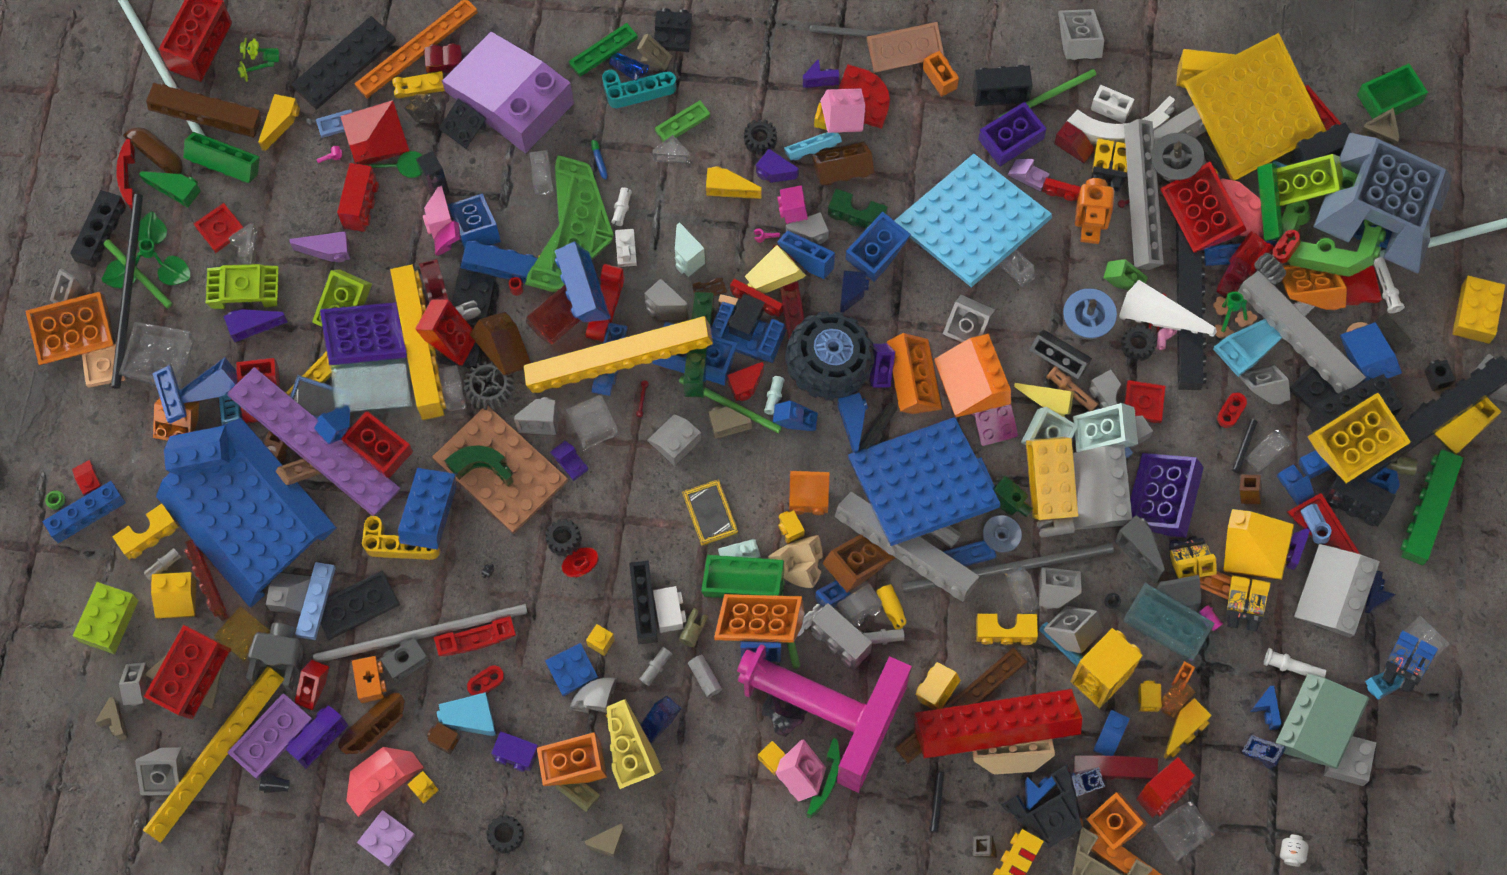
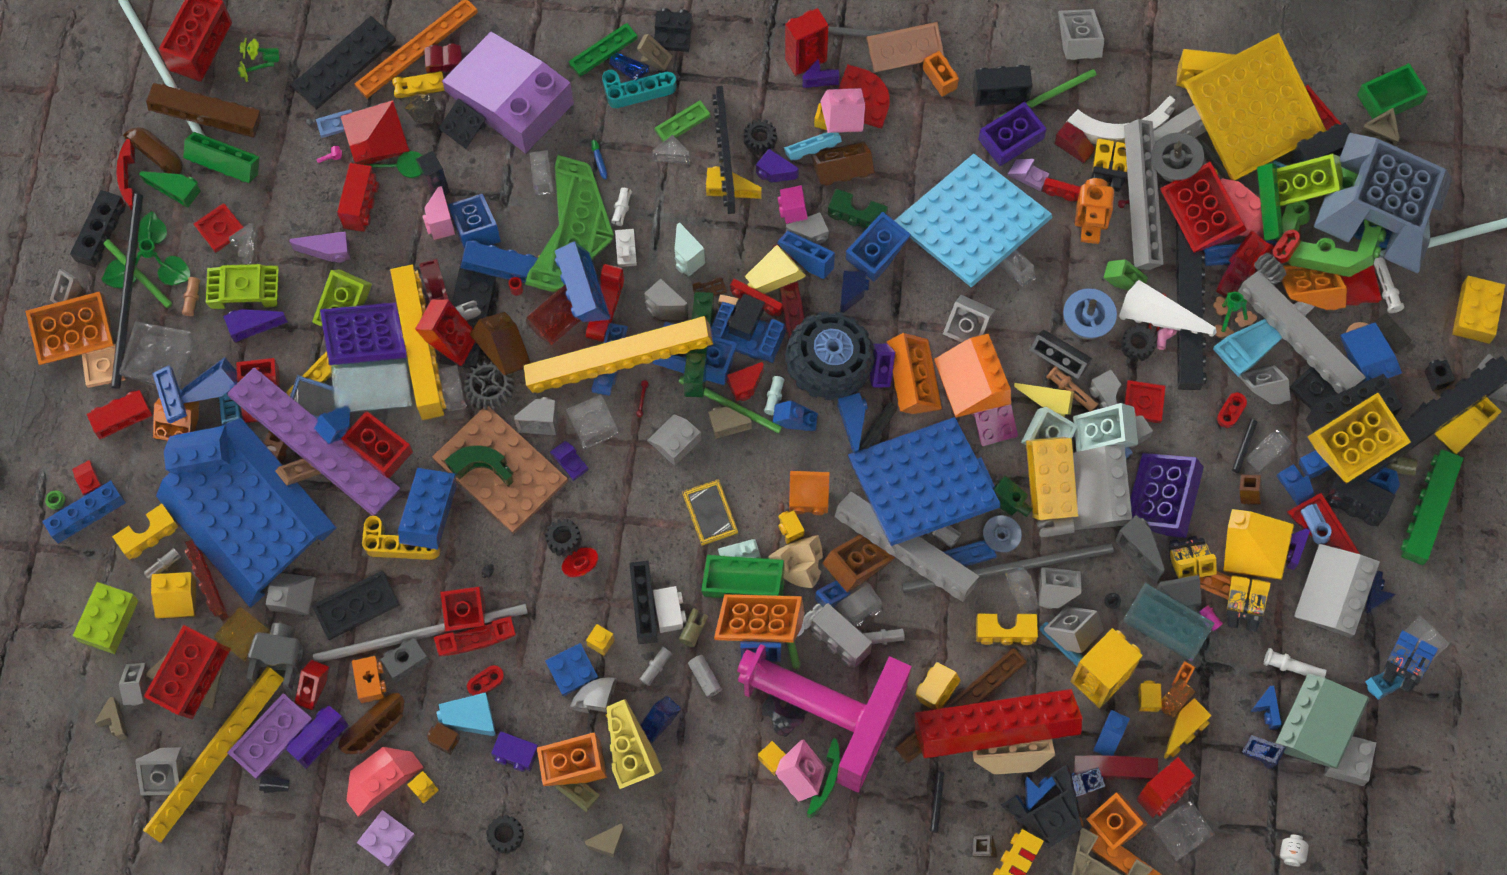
(119, 414): none -> red brick
(191, 296): none -> nougat pin
(279, 119): yellow slope -> none
(315, 601): light blue plate -> none
(445, 237): dark pink slope -> none
(463, 608): none -> red slope
(724, 154): none -> black plate
(764, 235): dark pink hand -> none
(806, 41): none -> red brick
(892, 605): yellow piece -> none
(1112, 104): white brick -> none

